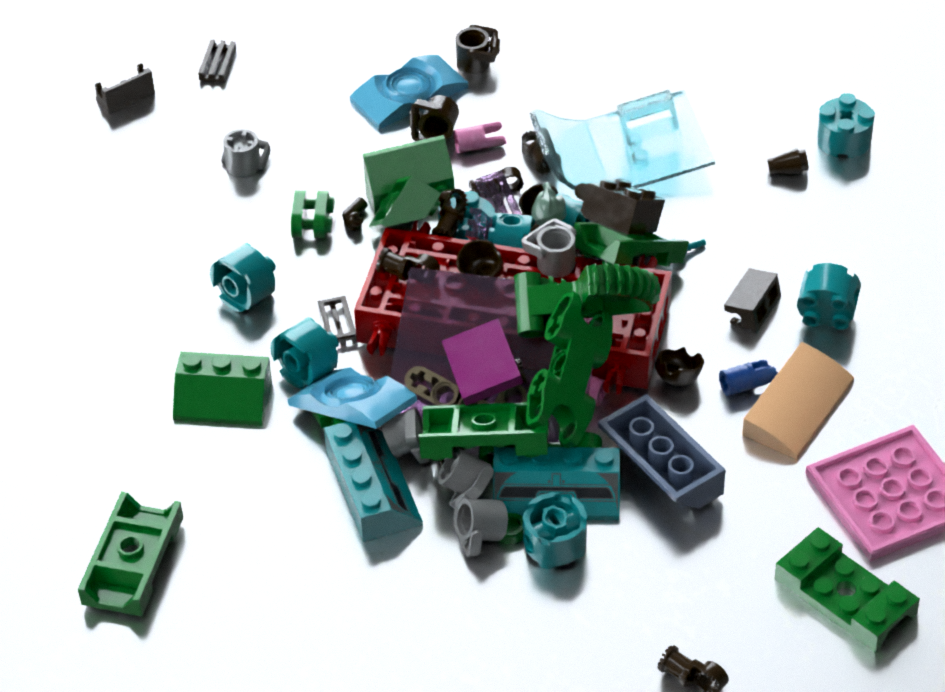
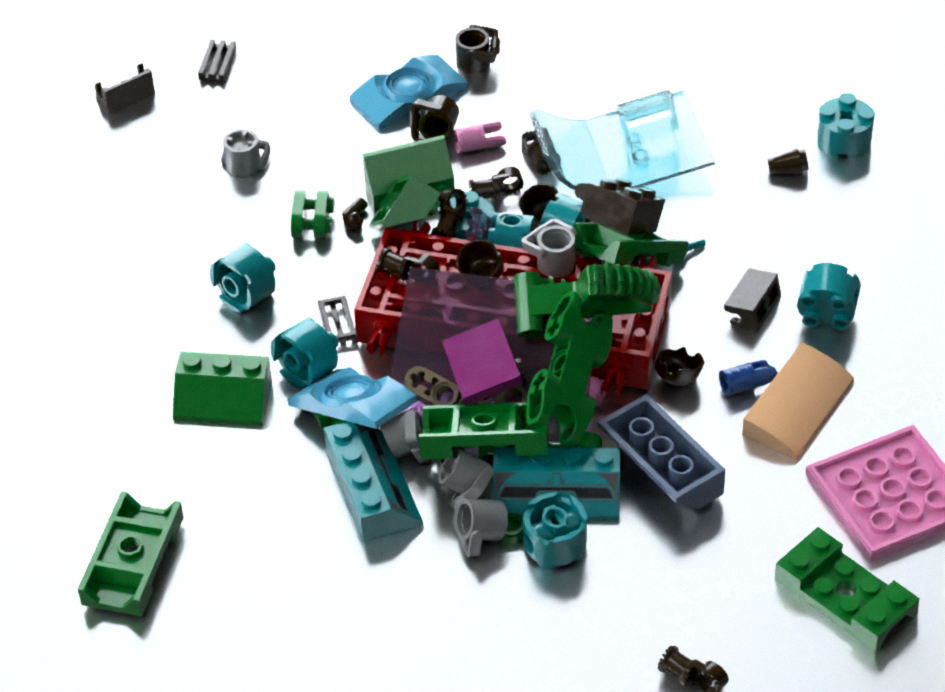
(480, 183): clear purple tile -> none
(548, 206): sand green piece -> none

